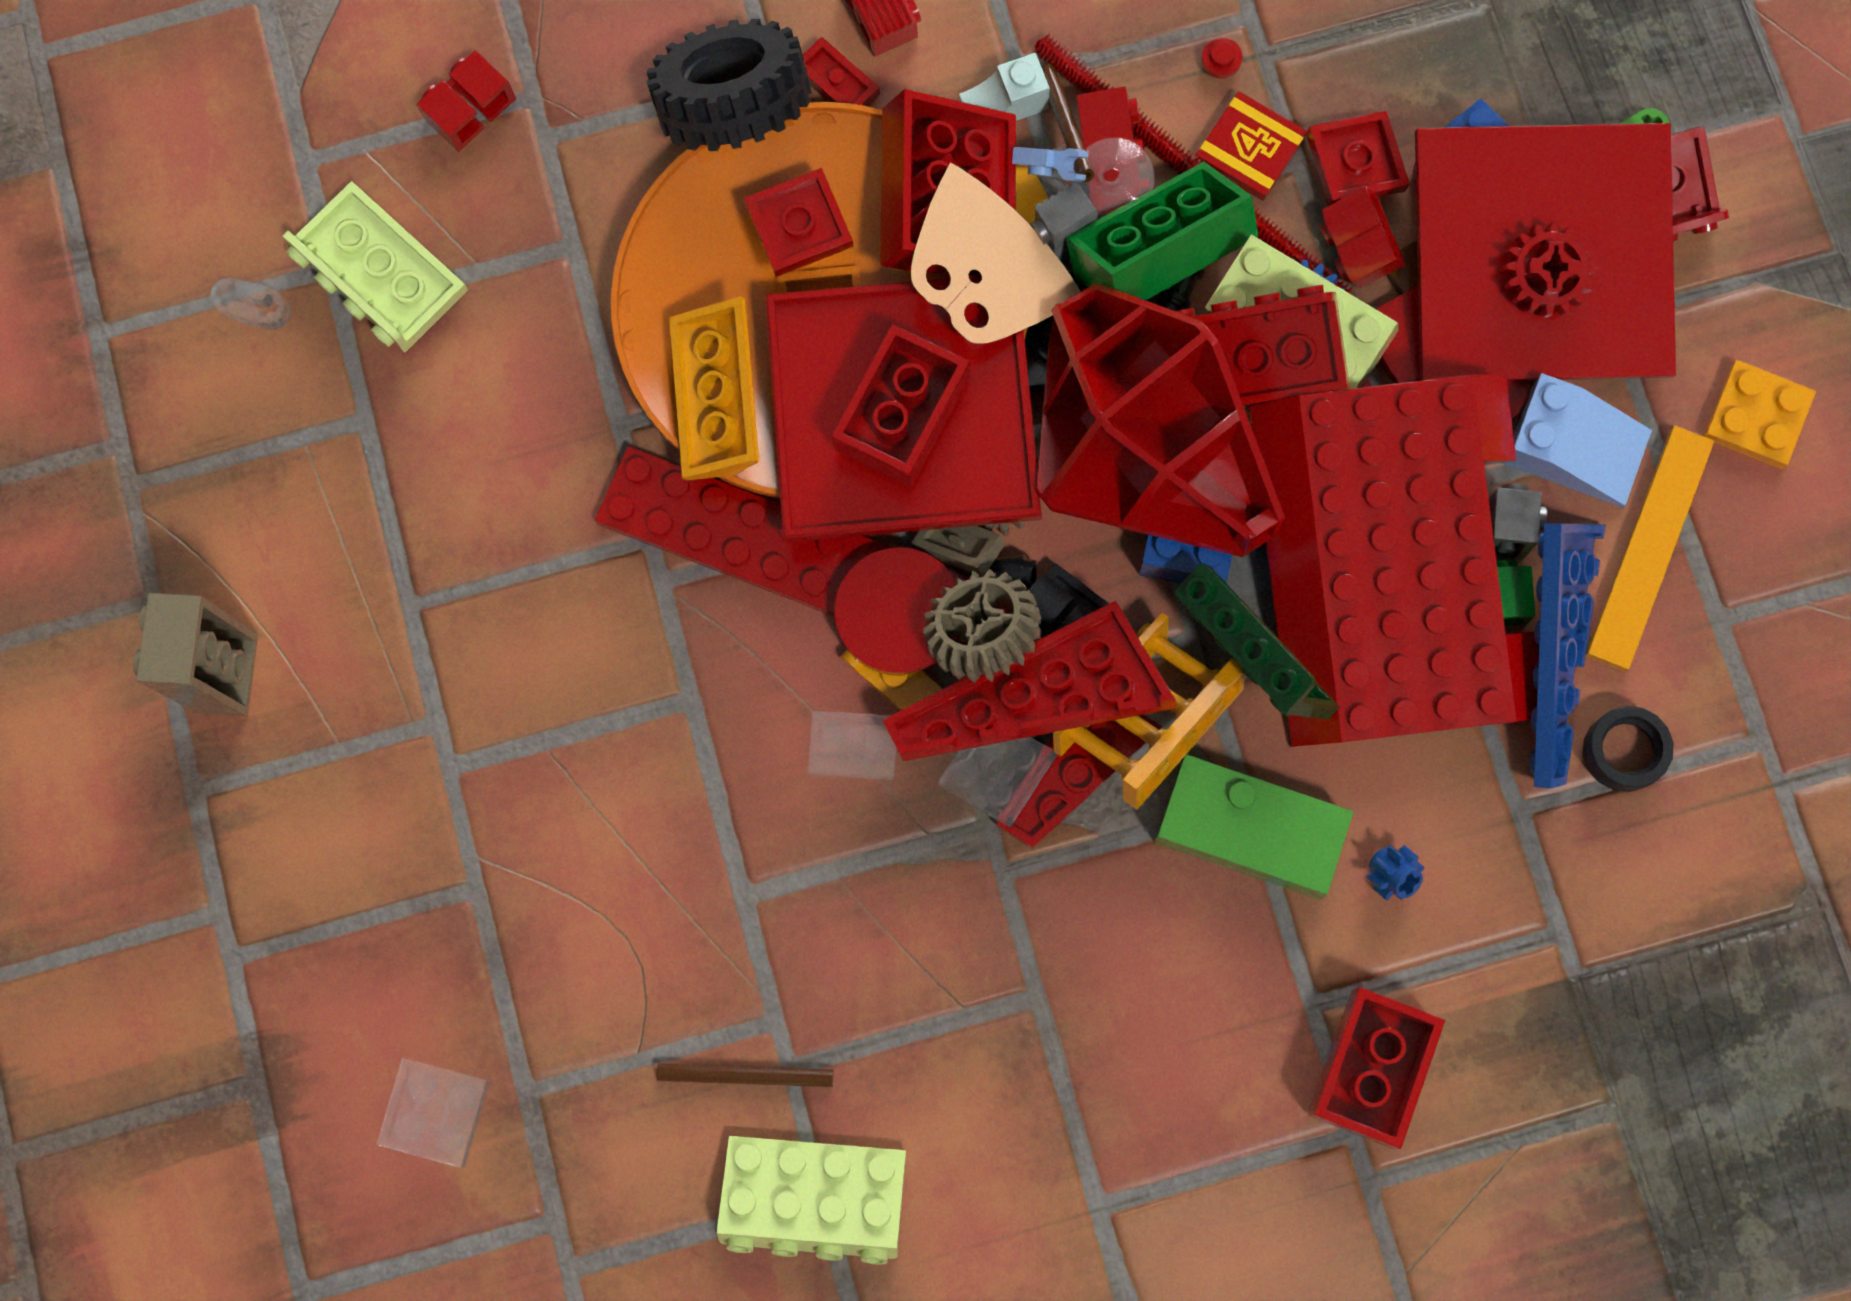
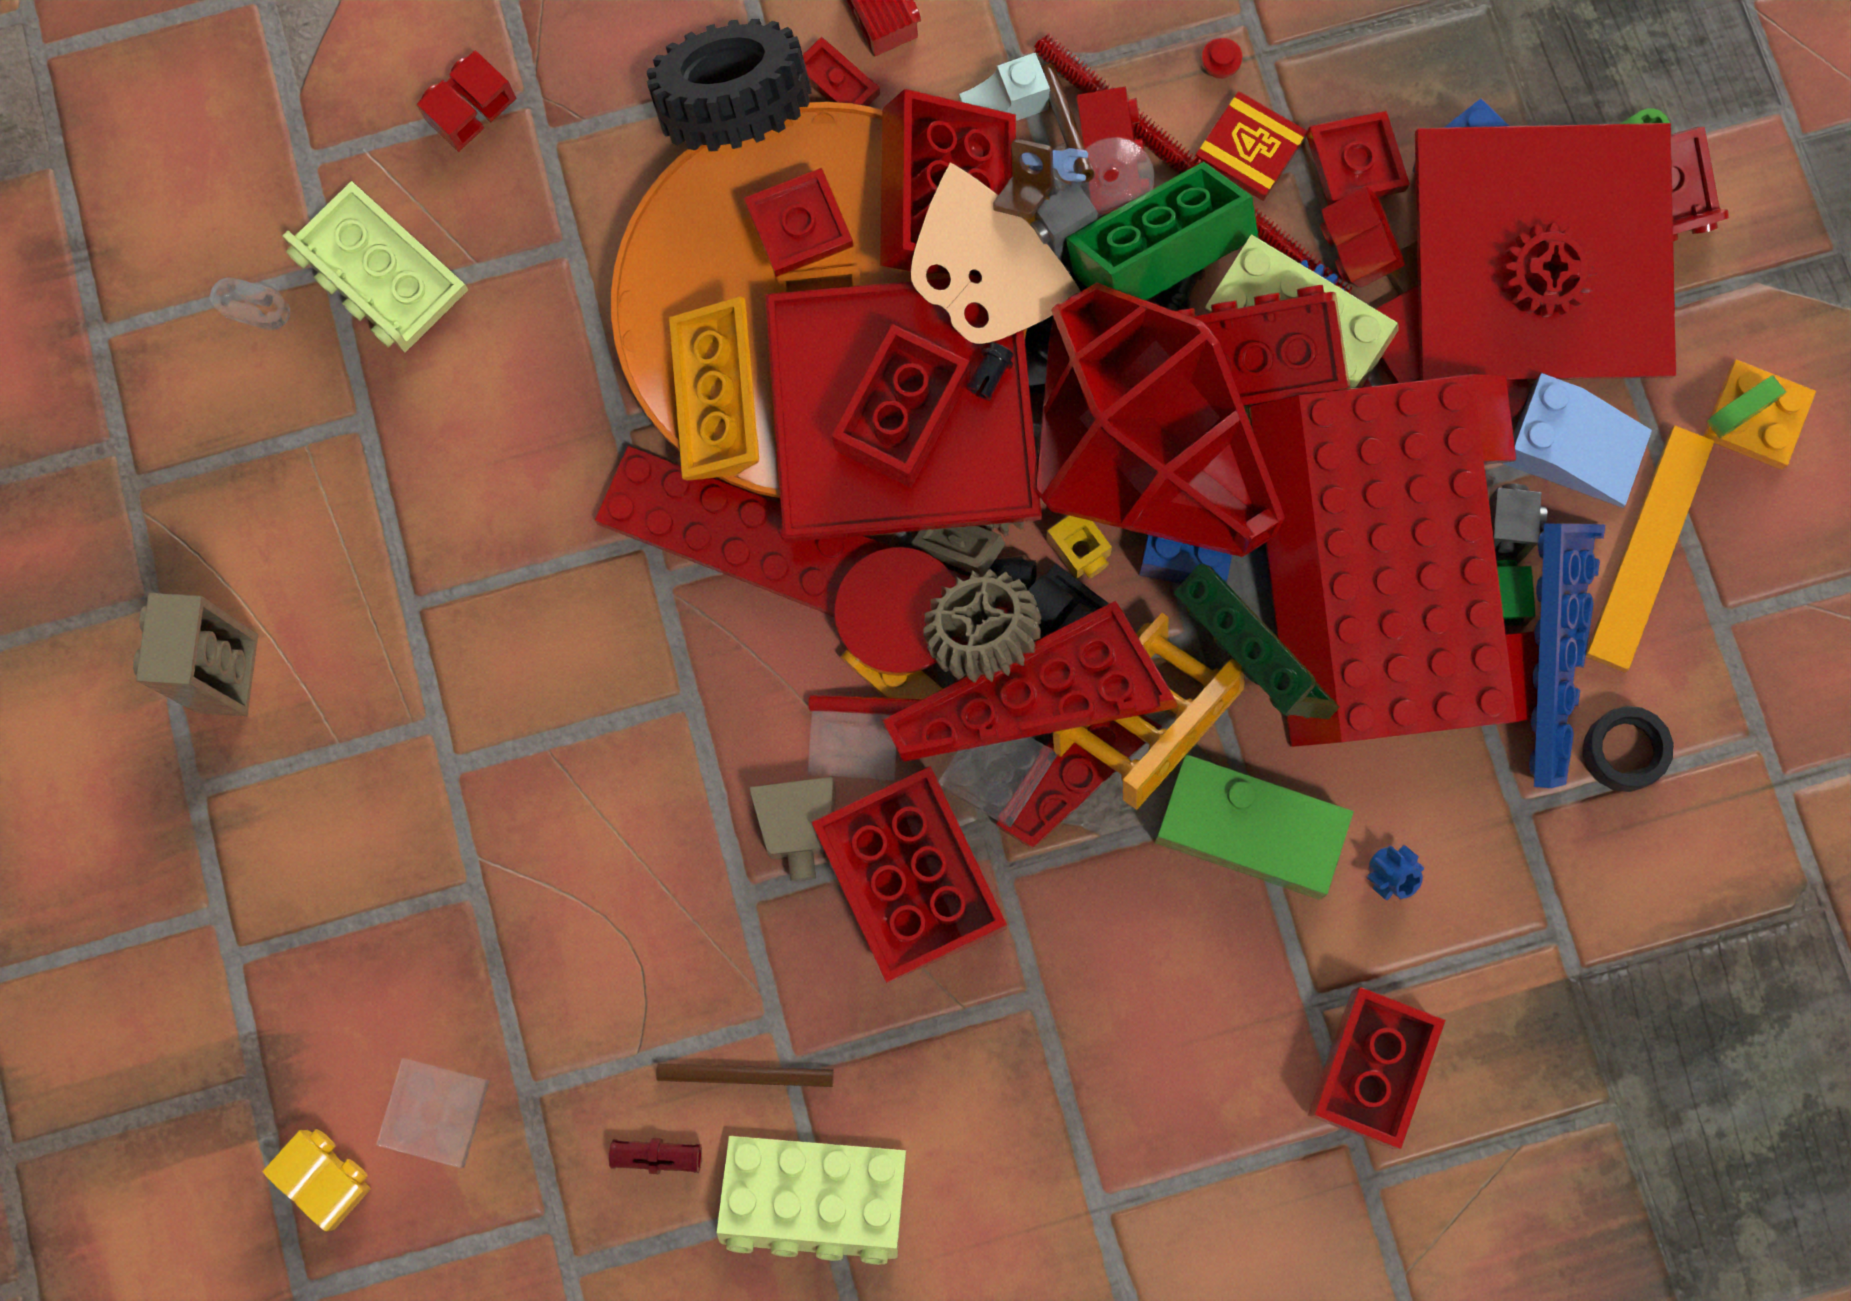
(317, 1178): none -> yellow brick
(655, 1156): none -> dark red pin
(786, 820): none -> dark tan torso
(860, 705): none -> red bar
(909, 875): none -> red slope
(991, 369): none -> black pin
(1027, 186): none -> reddish brown bracket
(1078, 531): none -> yellow brick
(1746, 406): none -> bright green beam

